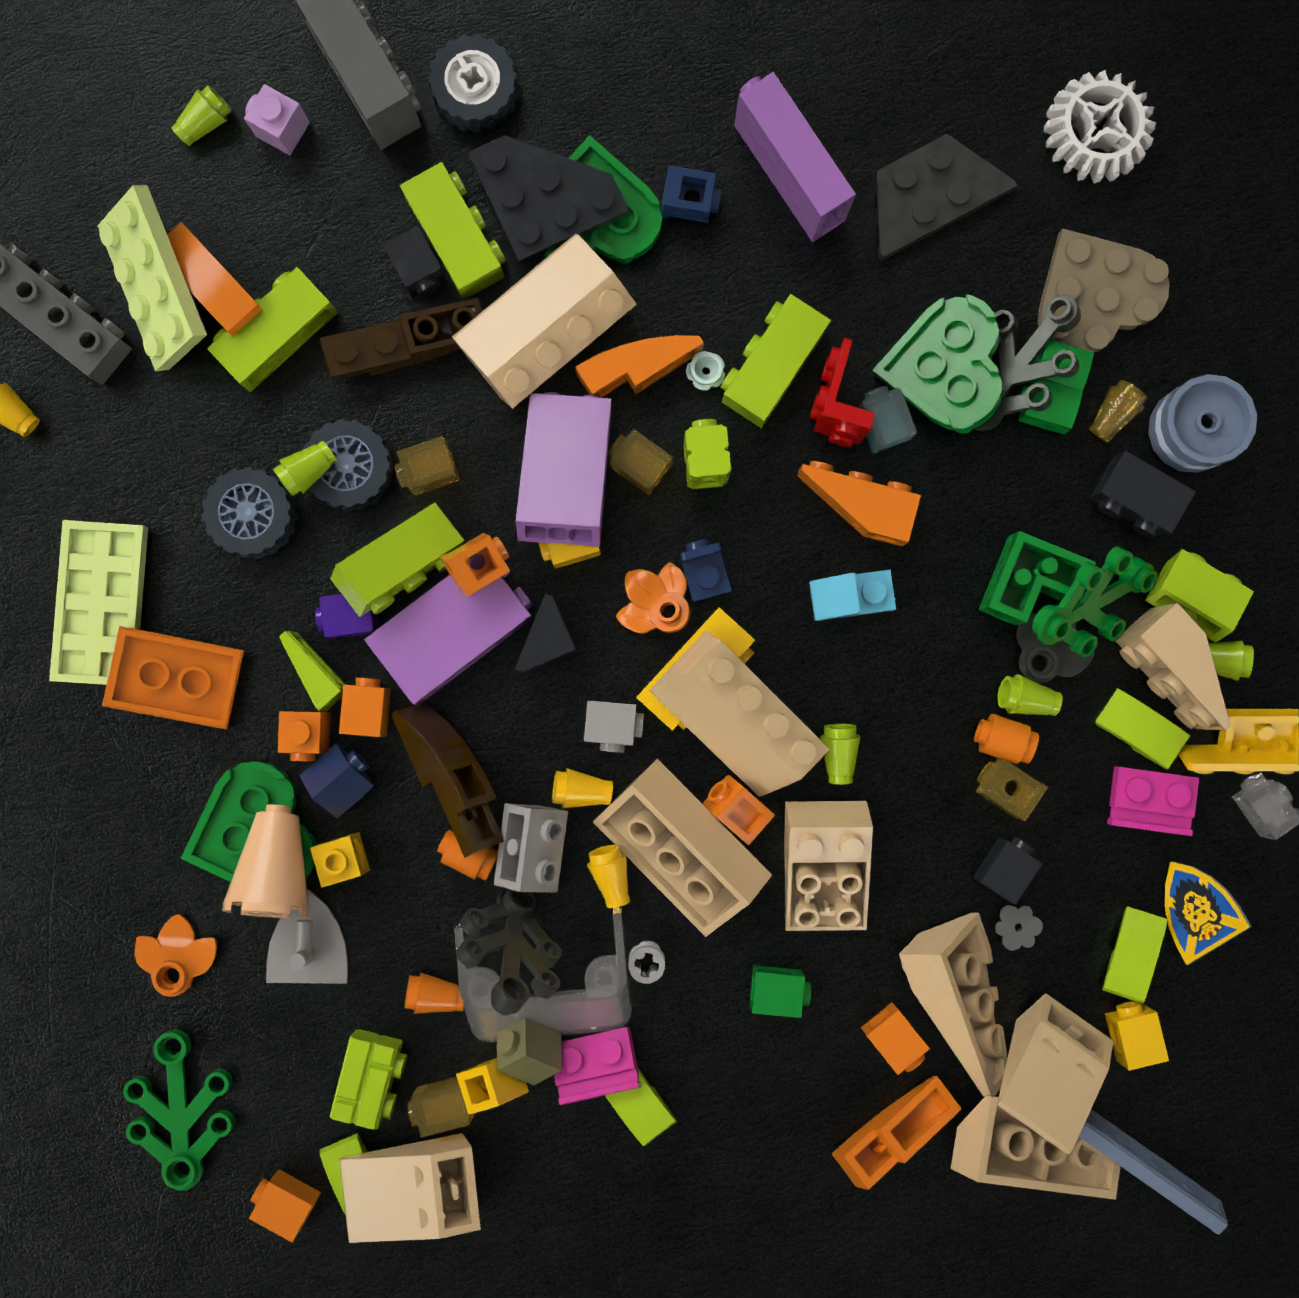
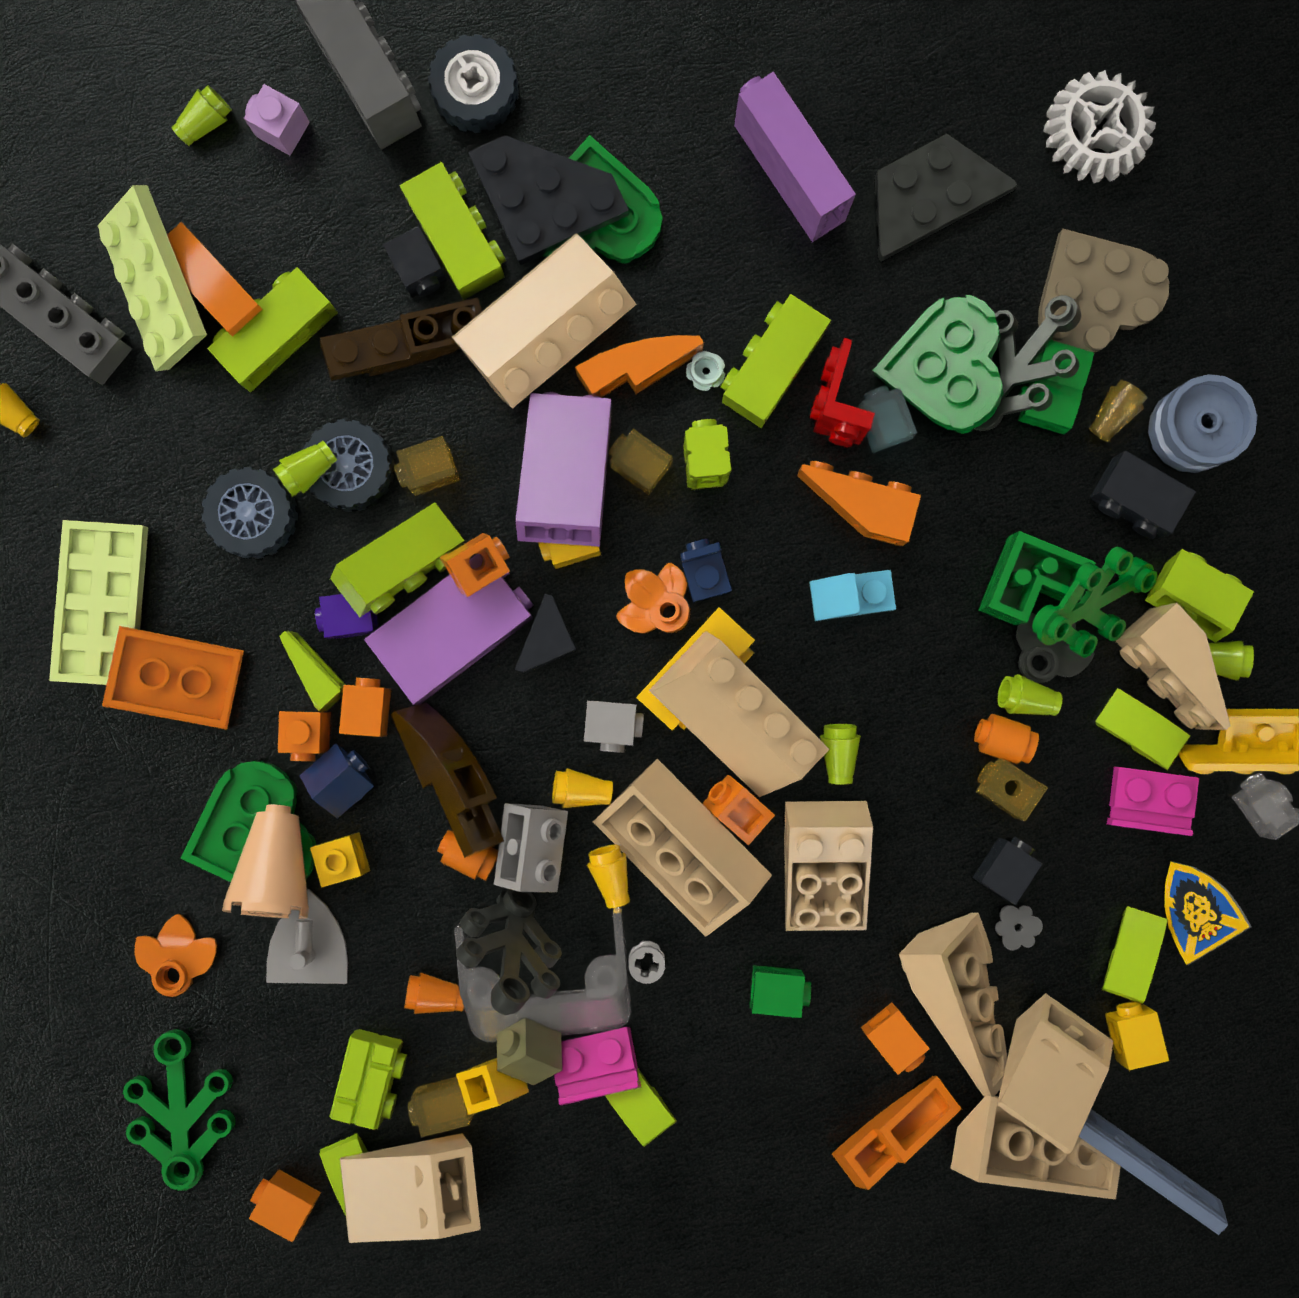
(686, 182): dark blue brick -> none

